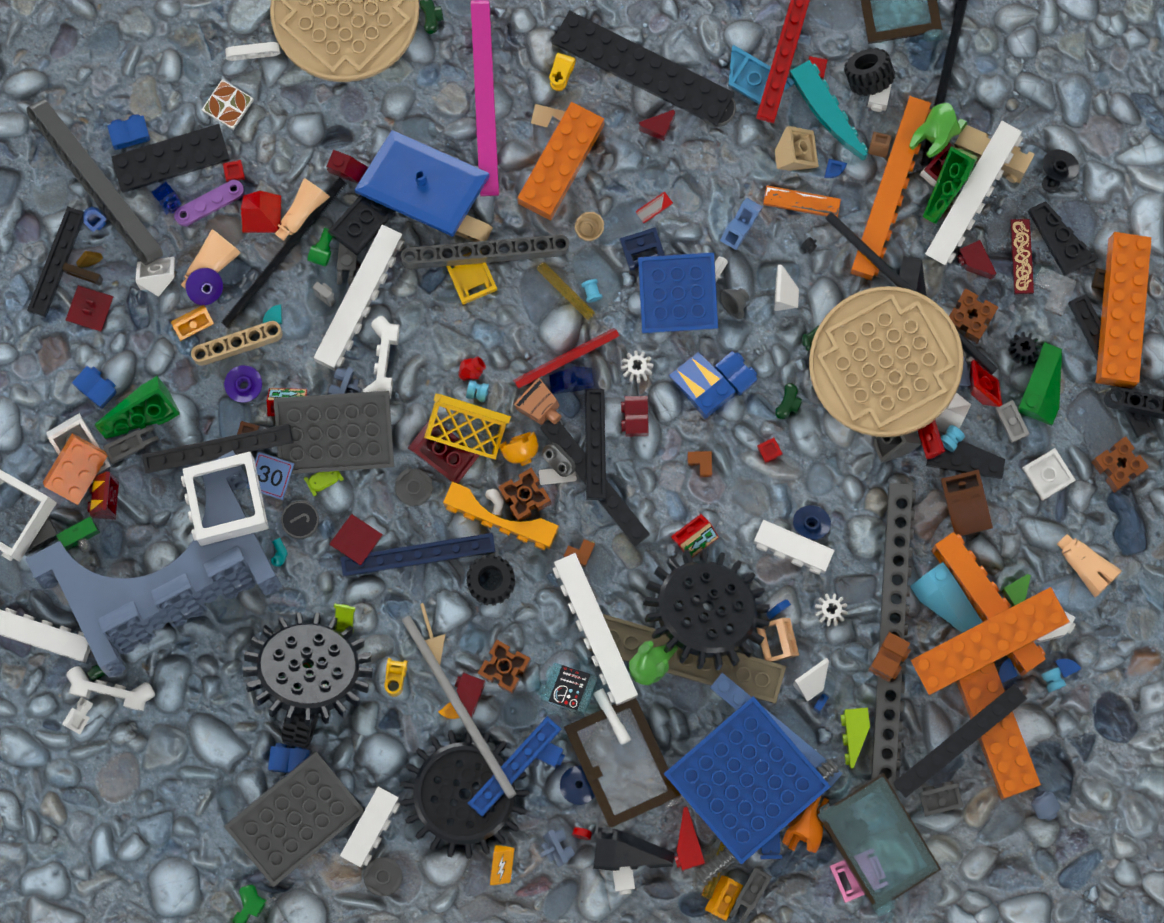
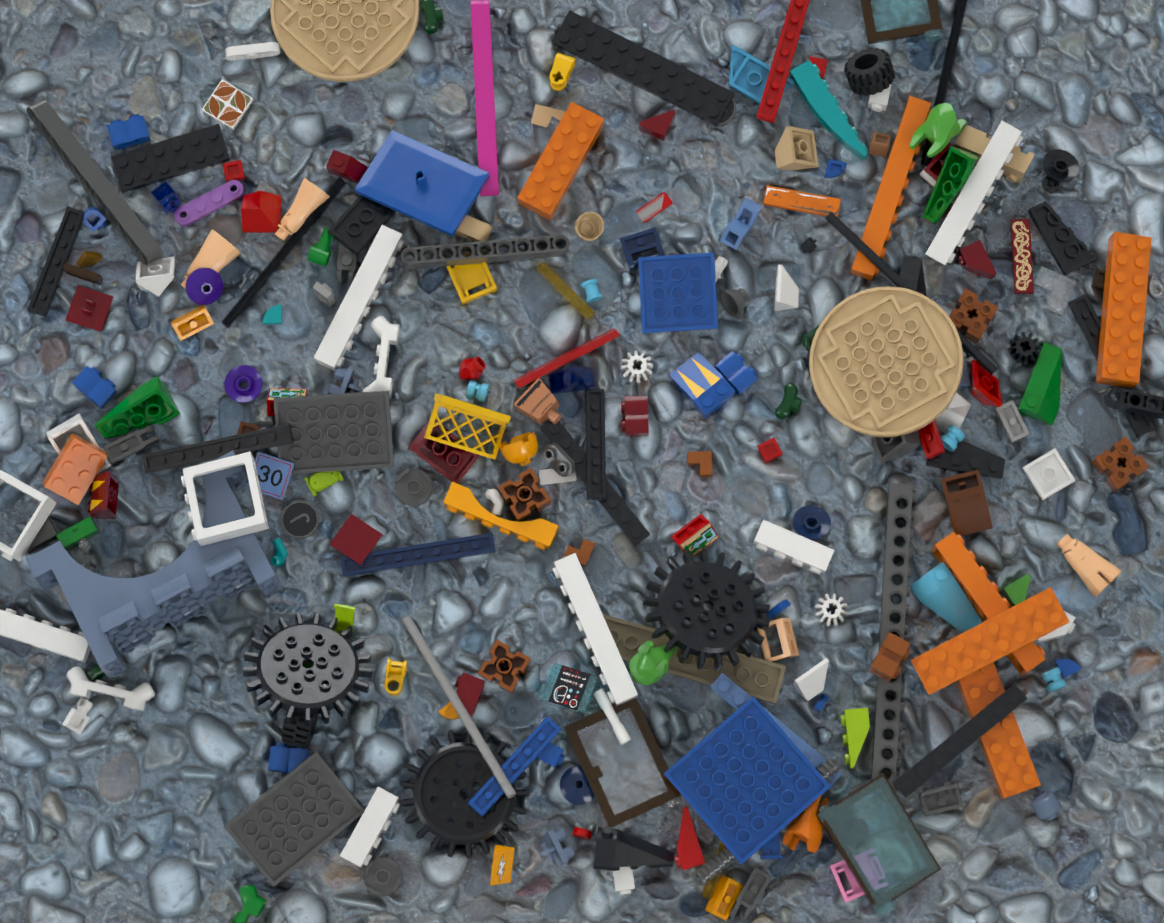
(246, 345): tan beam -> none
(435, 643): tan piece -> none
(490, 563): black tyre -> none
(1007, 671): blue tile -> none

